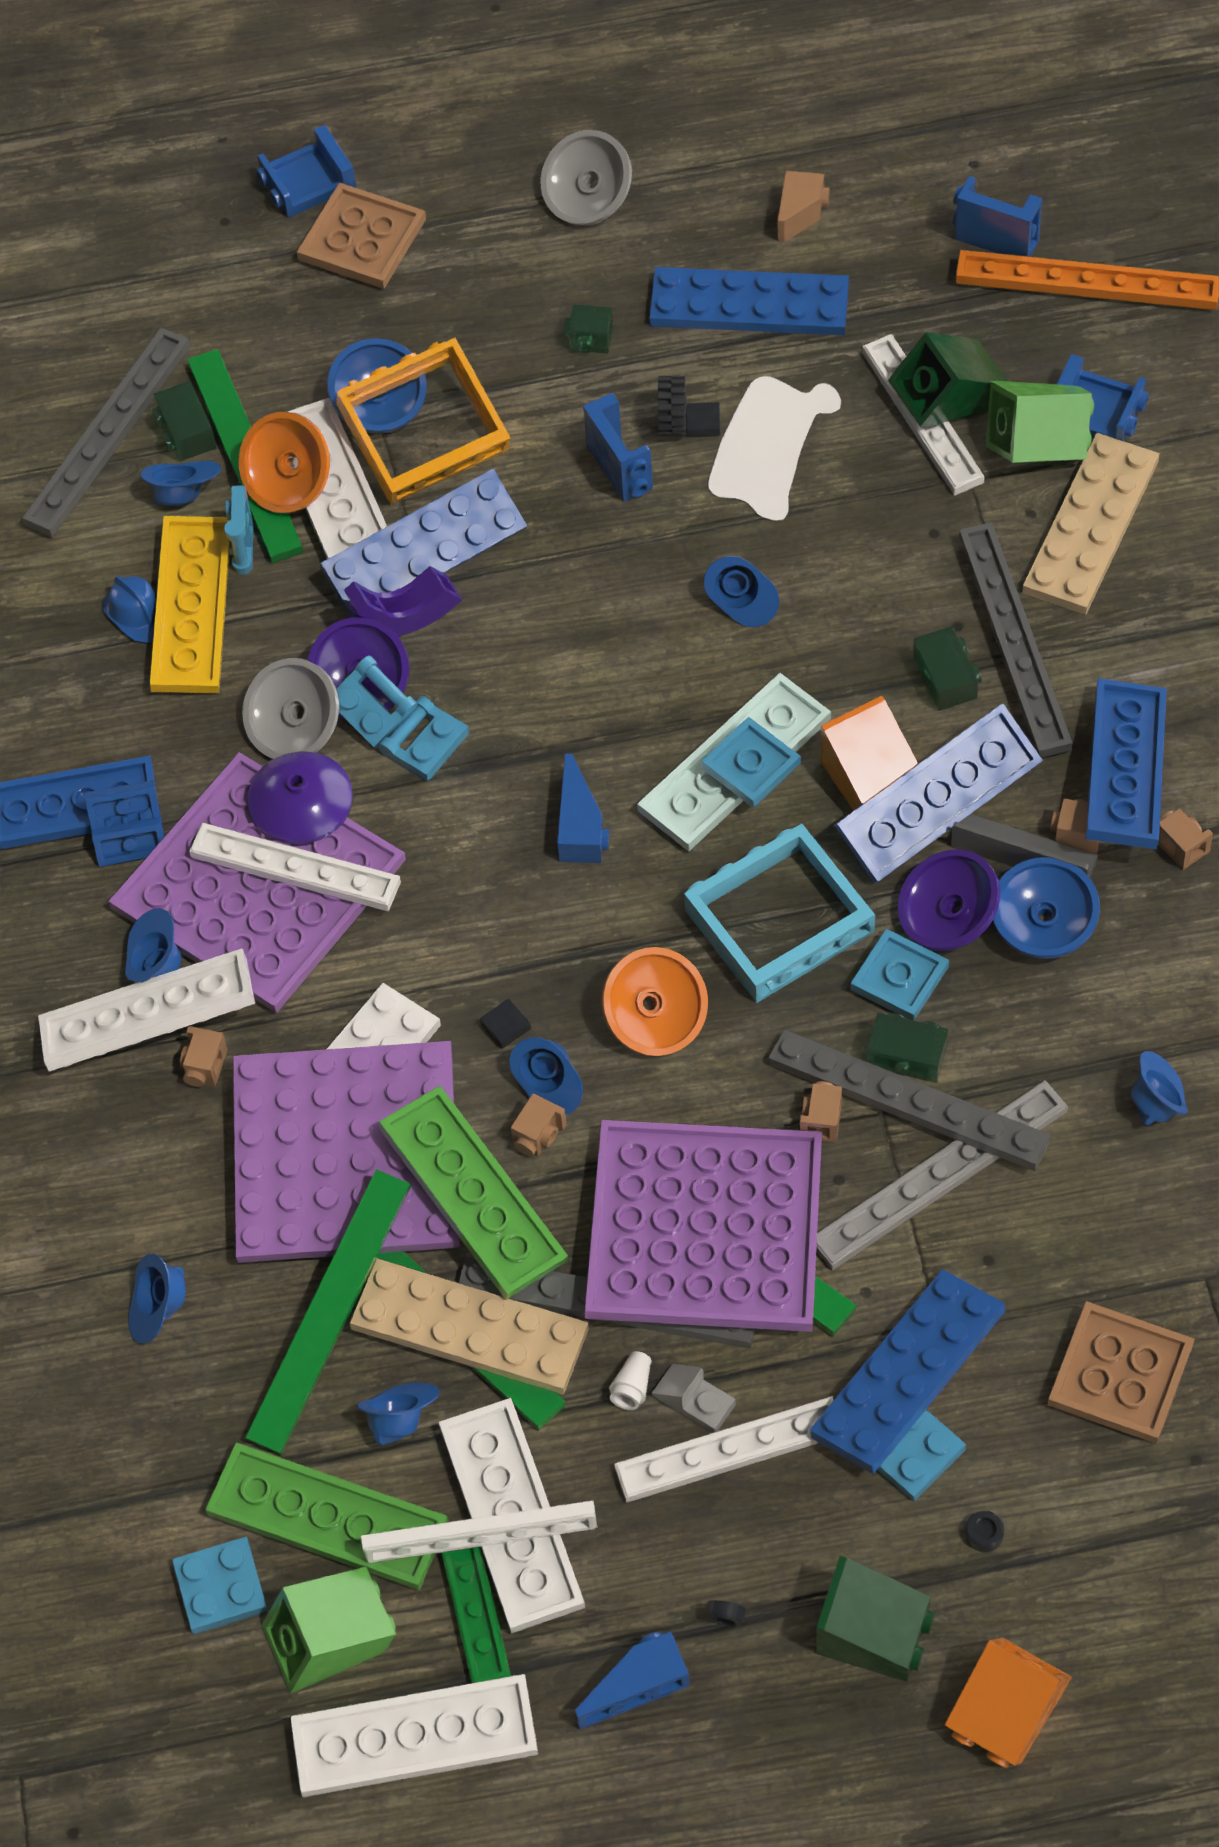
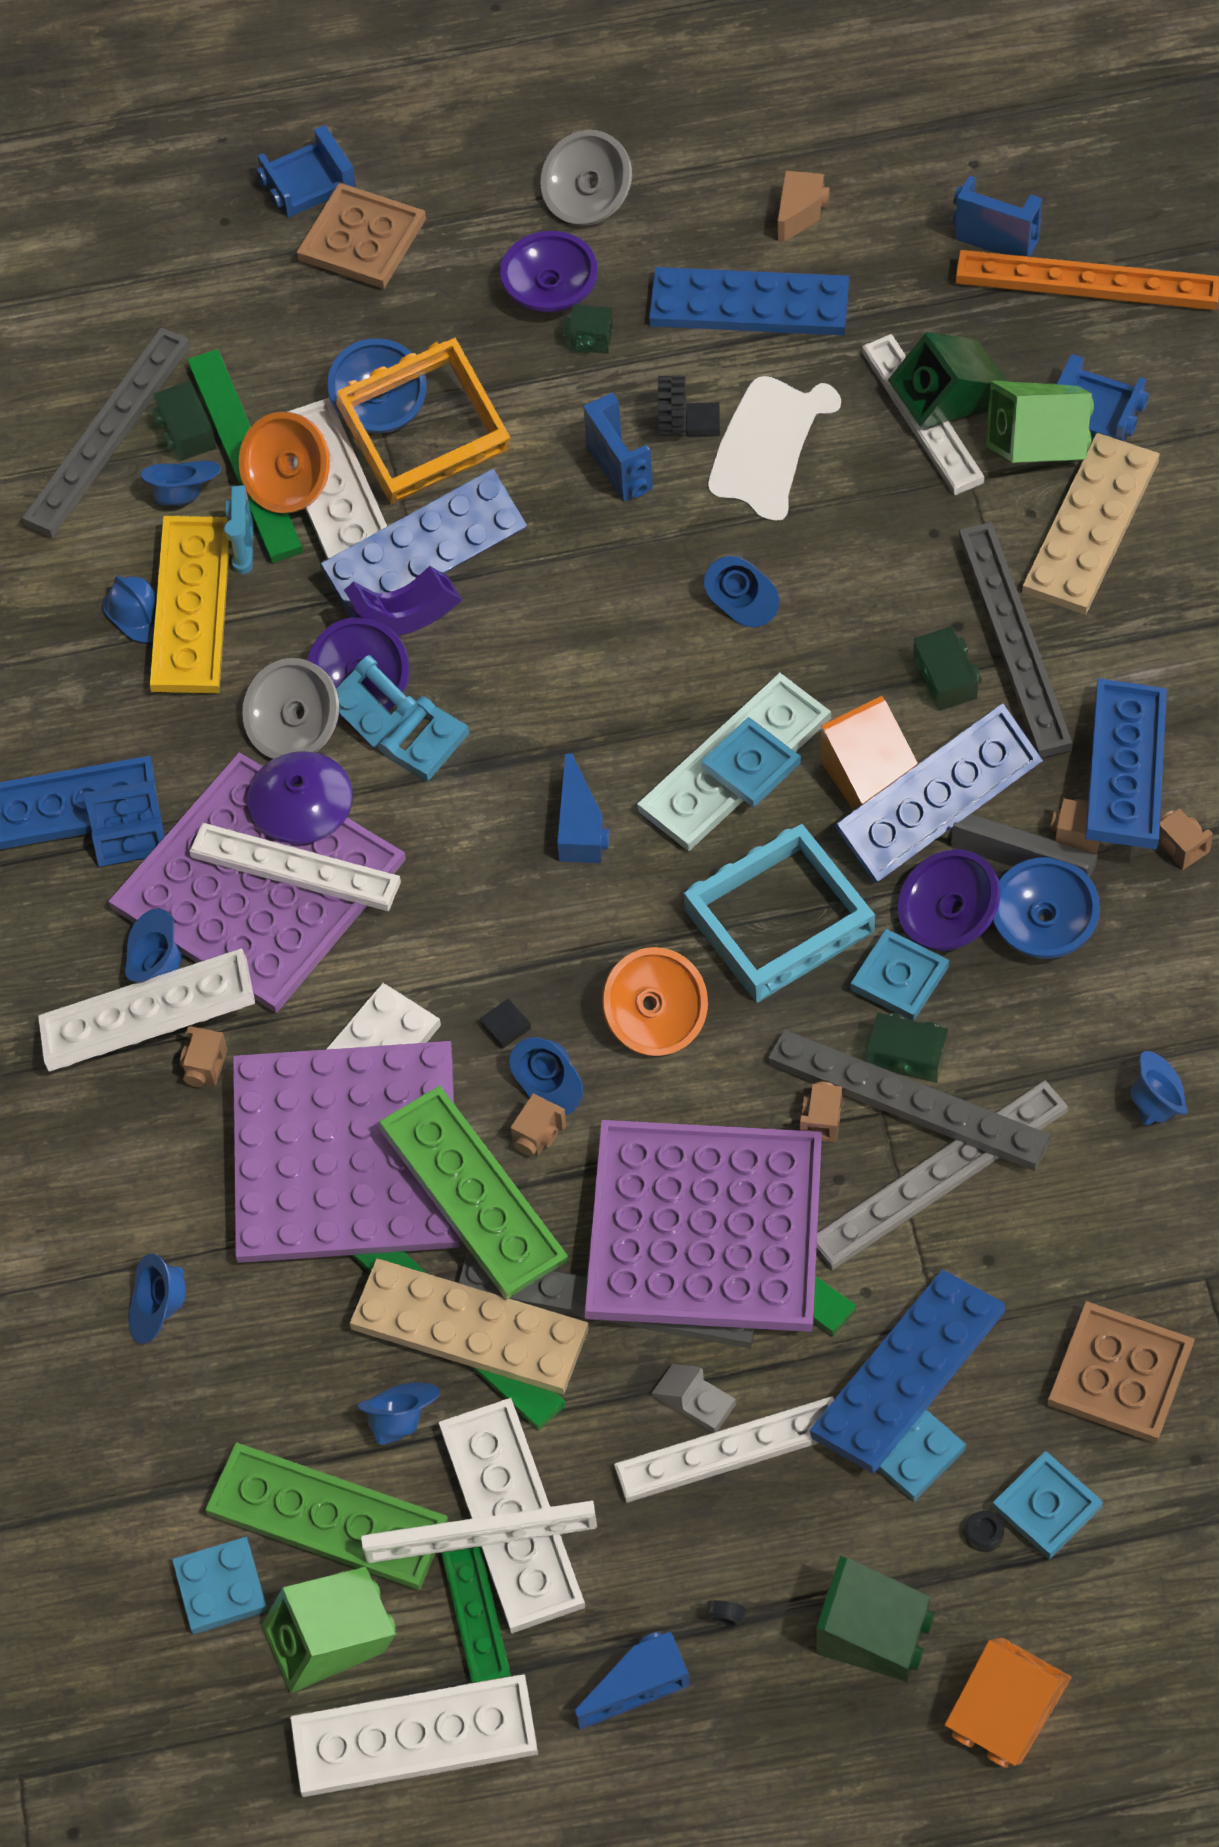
(328, 1312): green tile -> none
(549, 271): none -> dark purple dish
(631, 1382): white cone -> none
(1047, 1505): none -> dark azure plate

